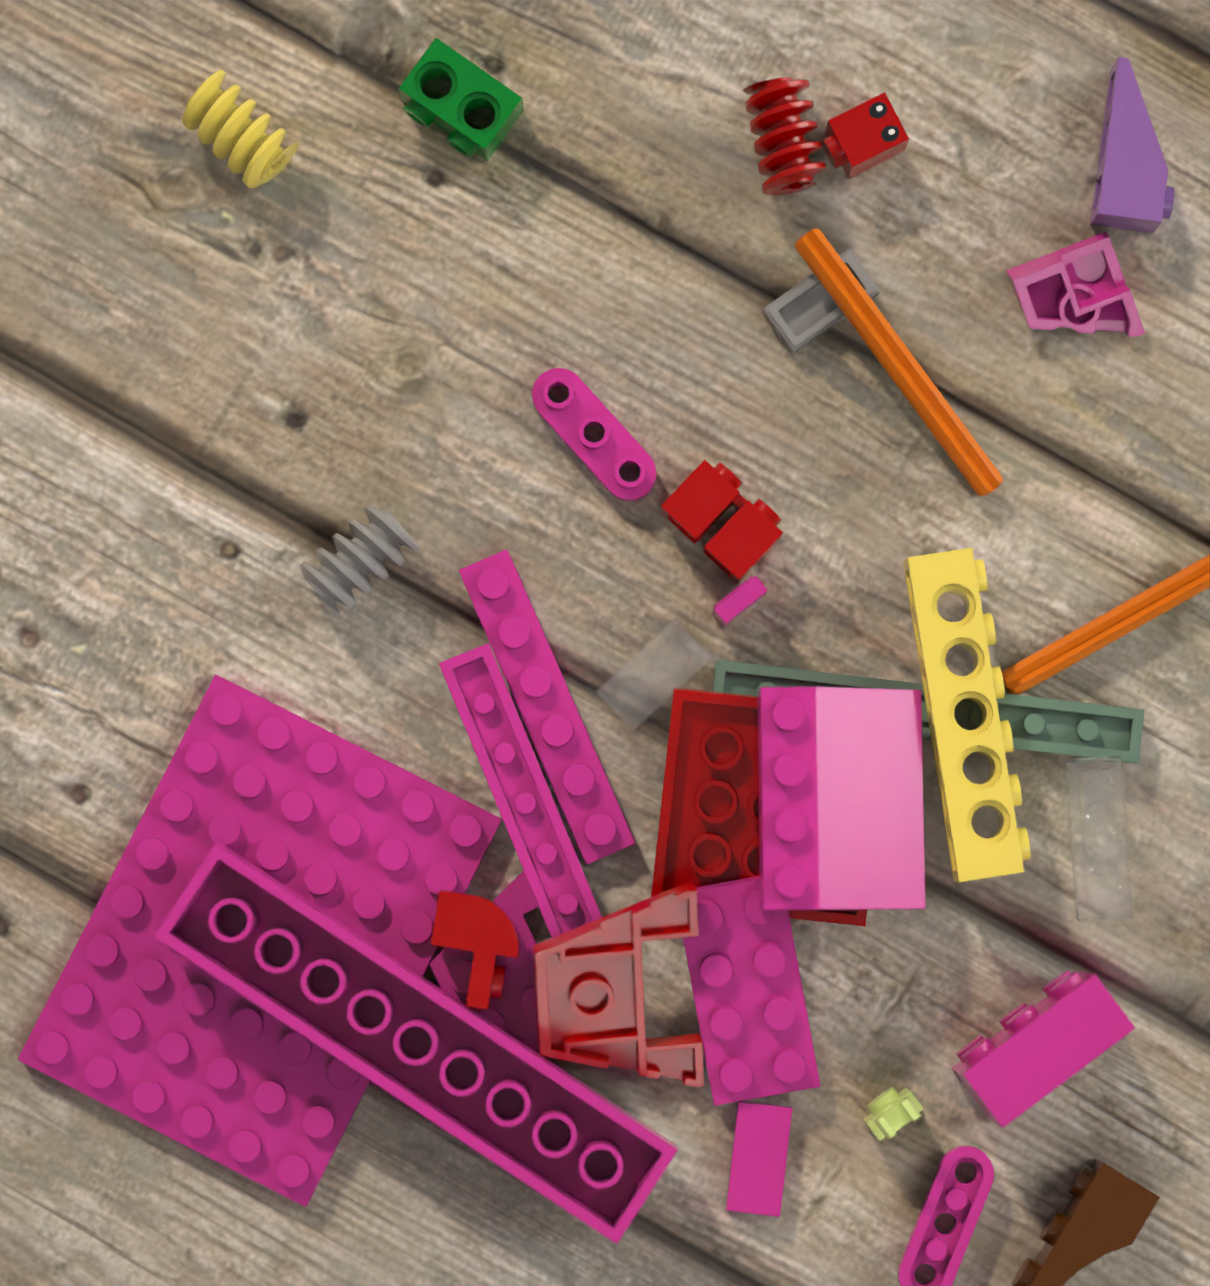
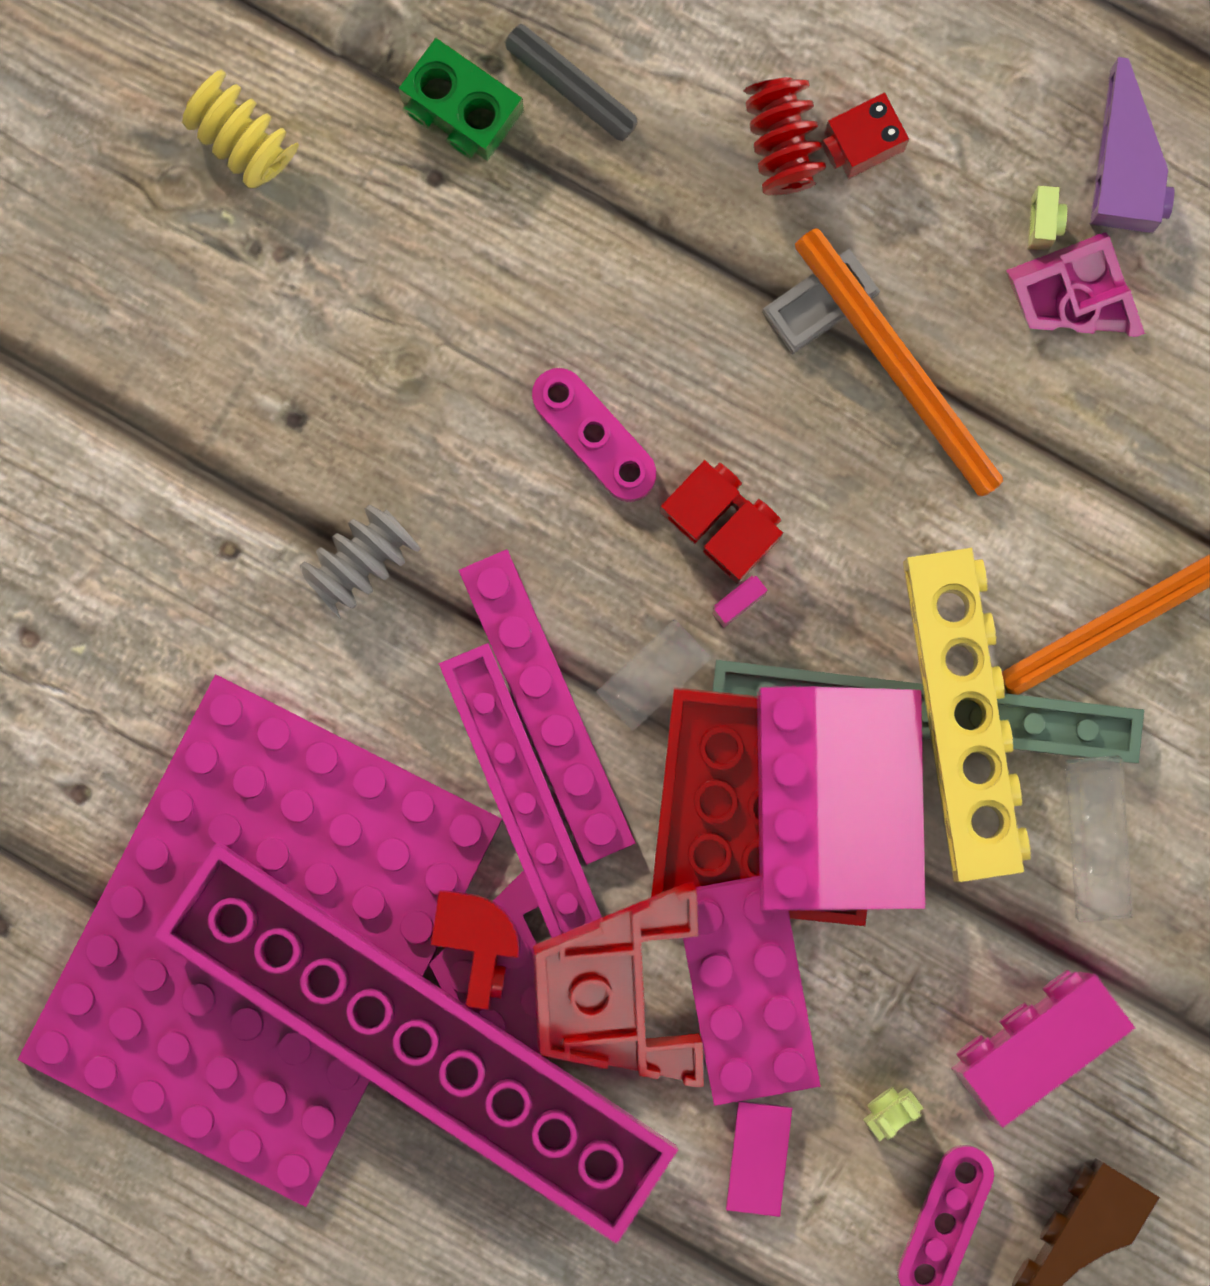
(571, 82): none -> dark grey axle
(1047, 218): none -> yellowish green plate

